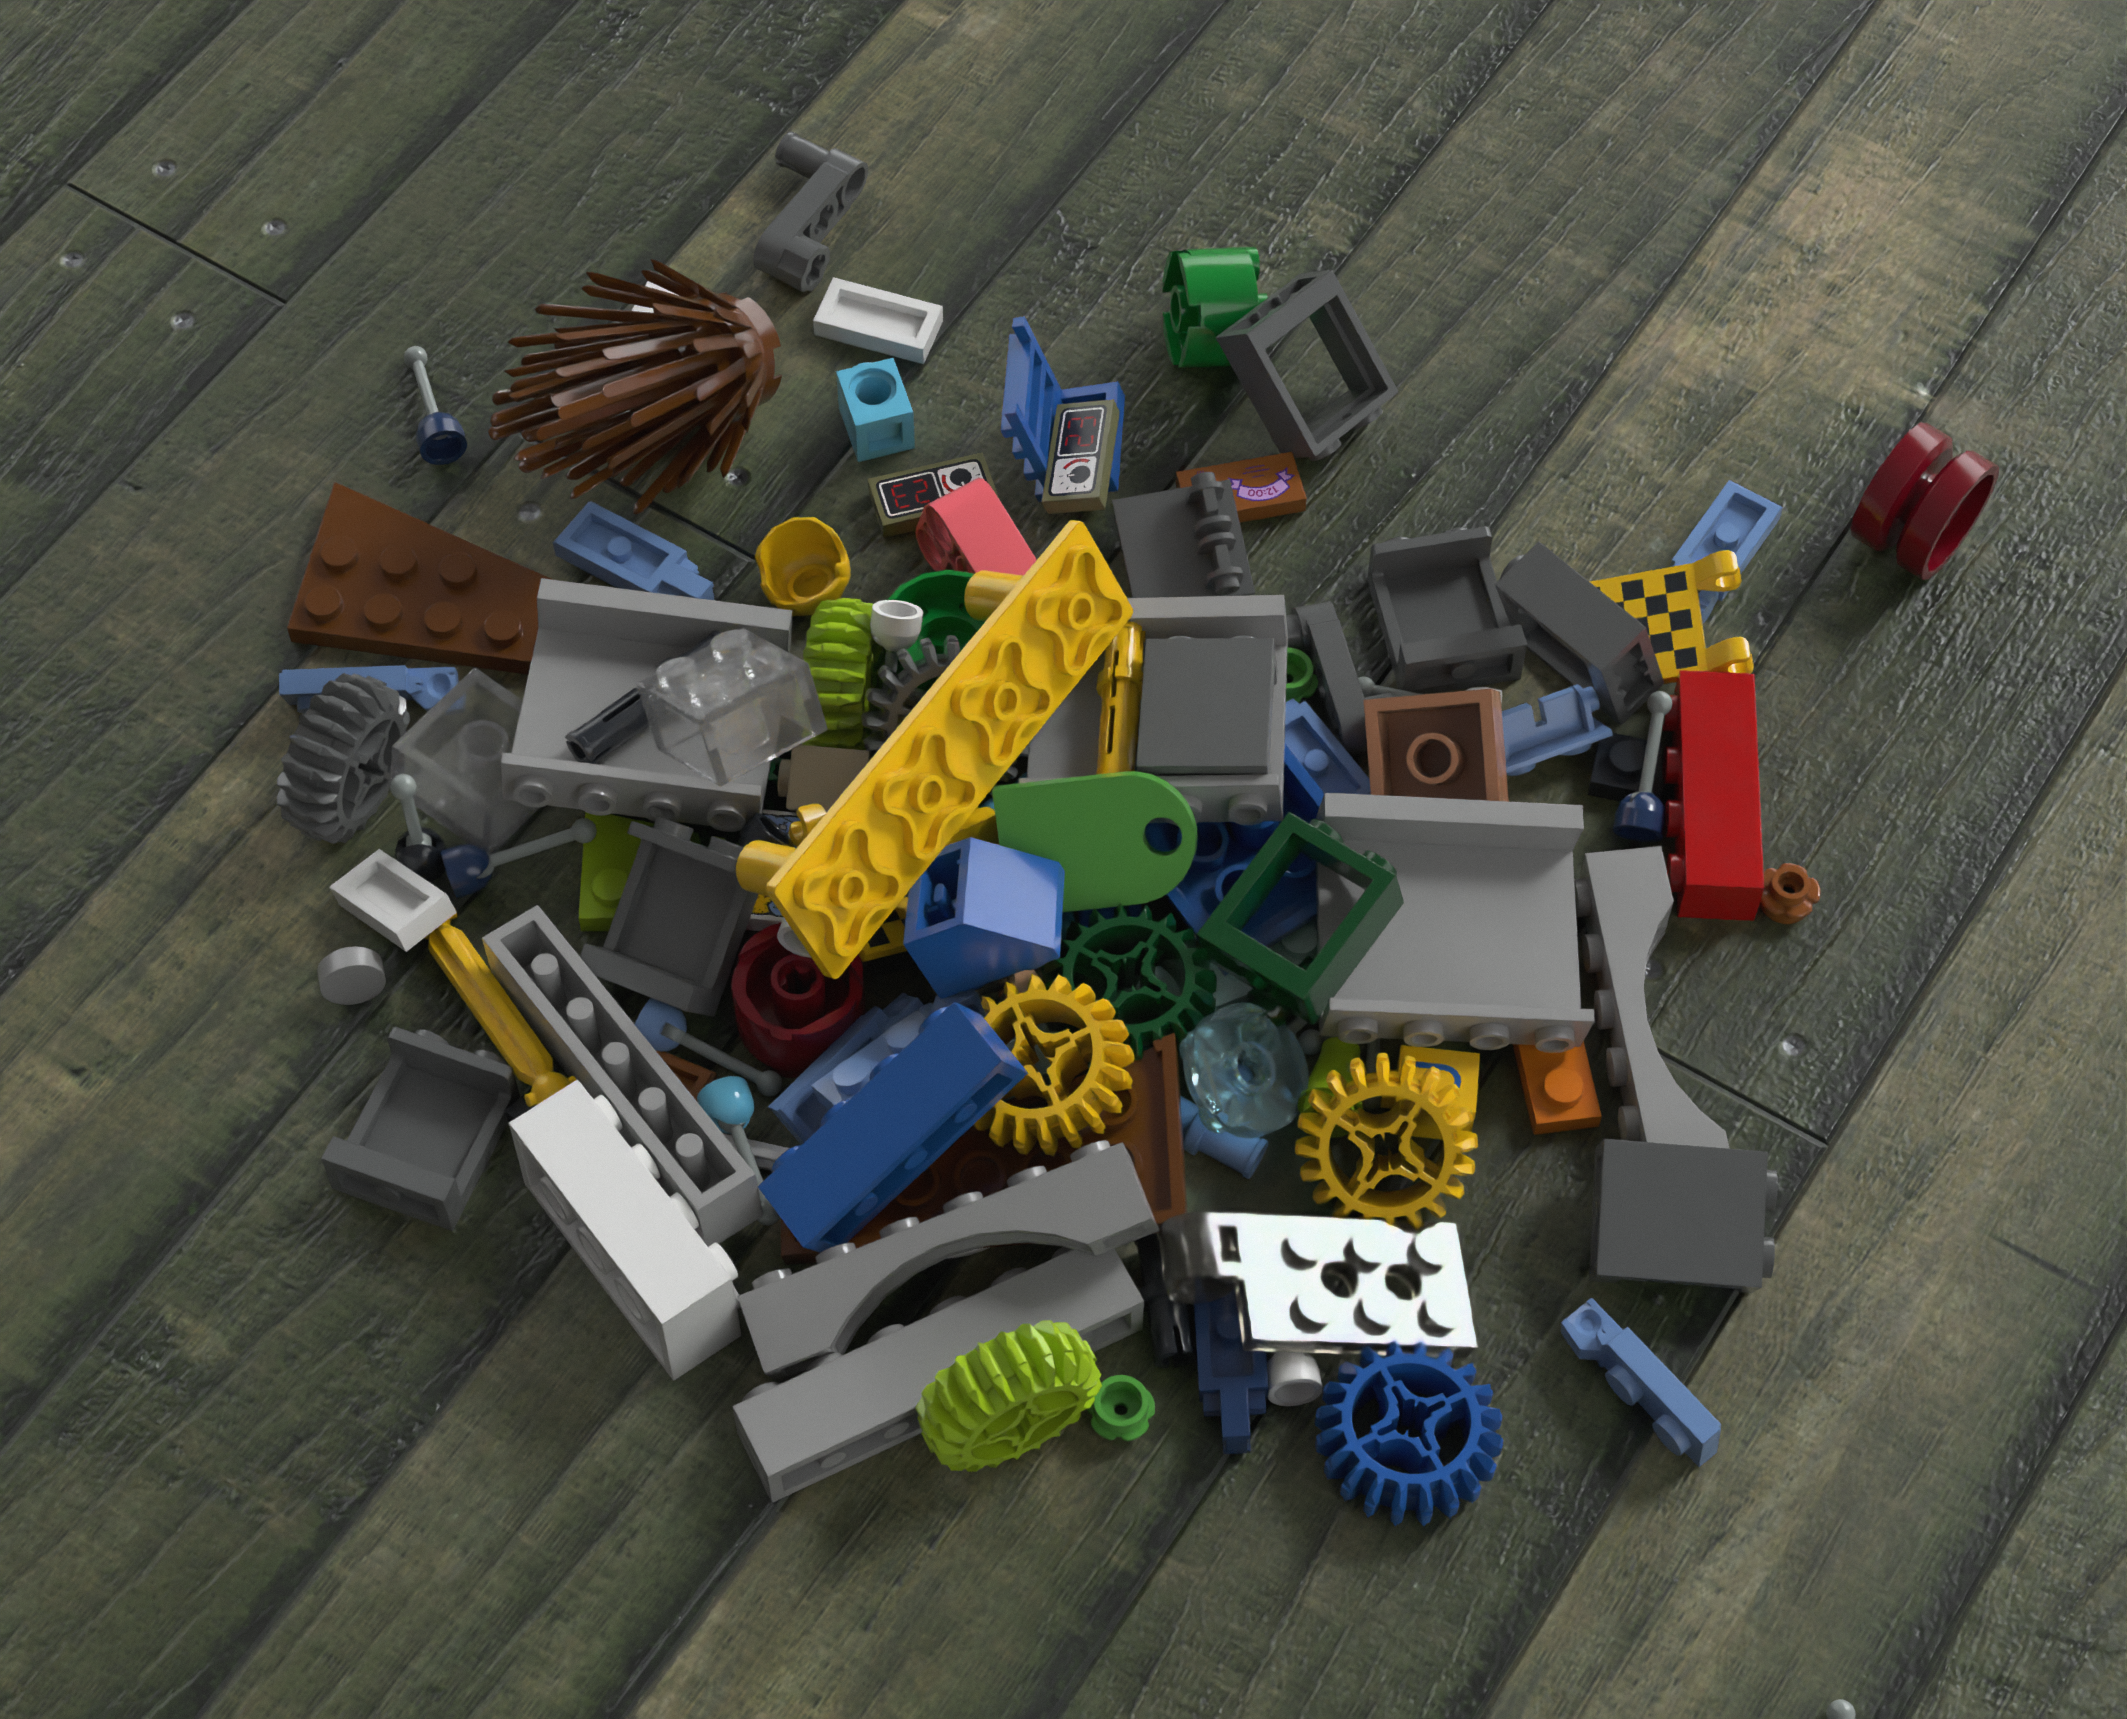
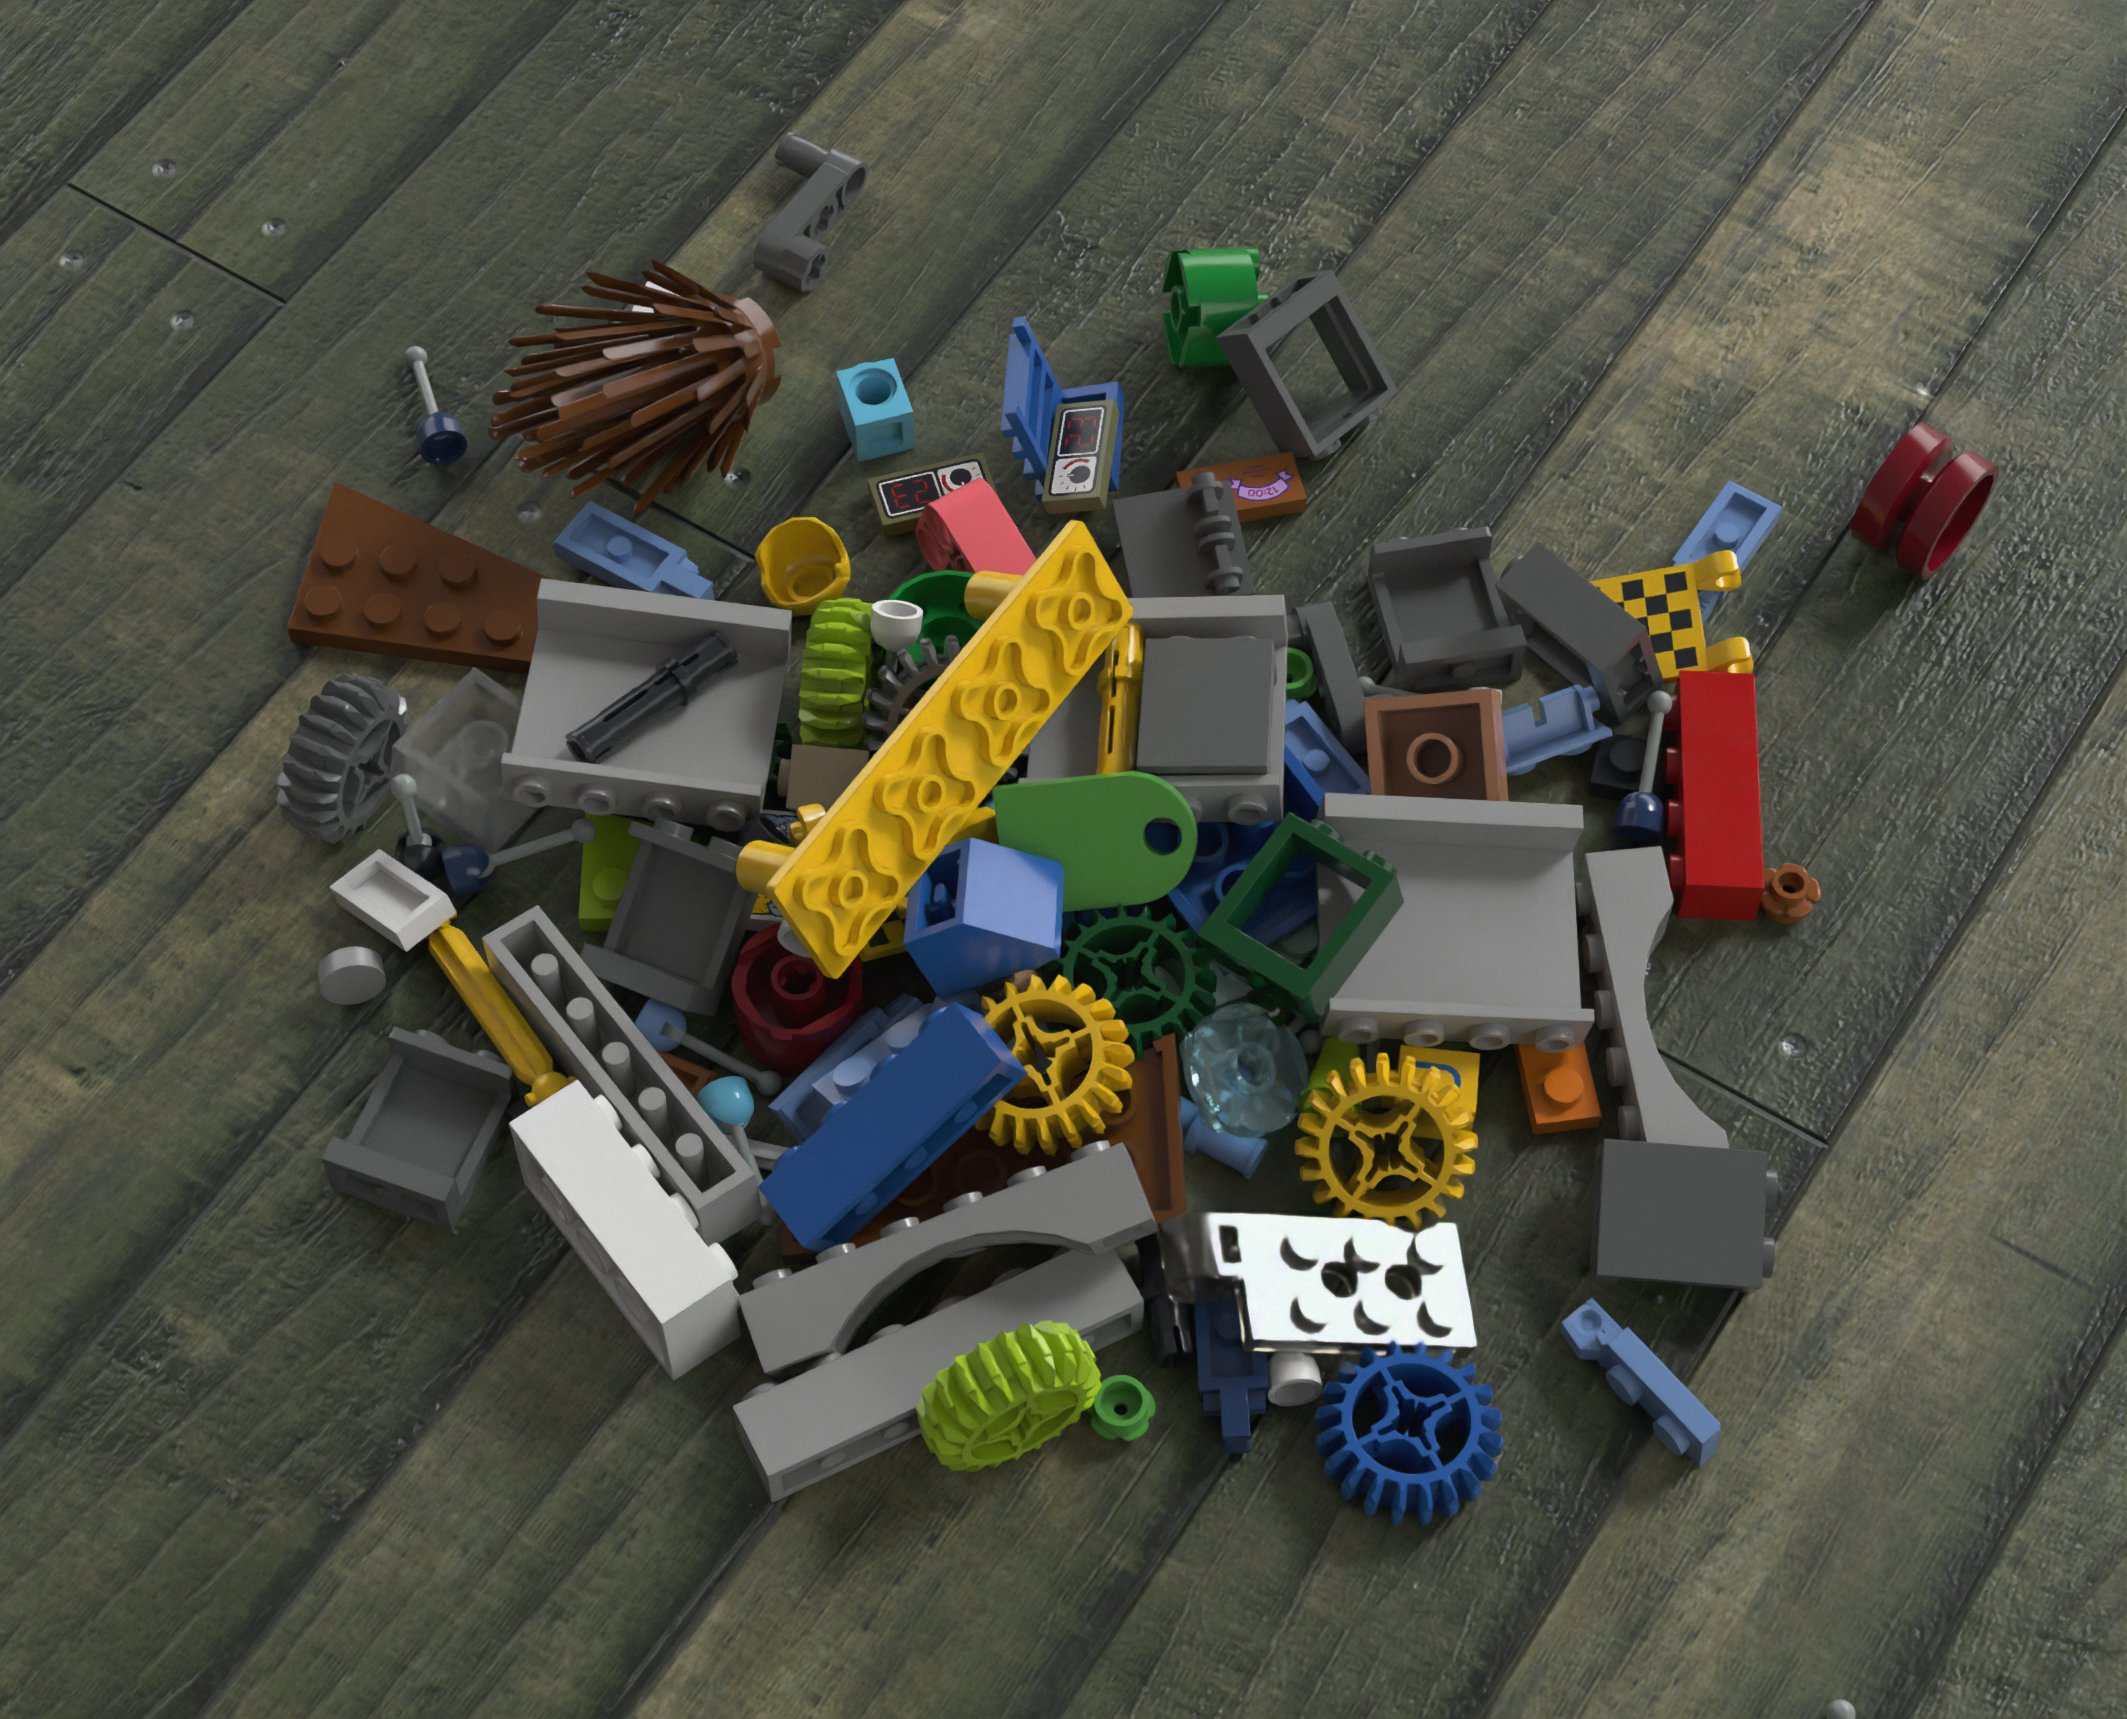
(422, 685): medium blue hinge -> none
(731, 706): clear brick -> none
(878, 320): white tile -> none

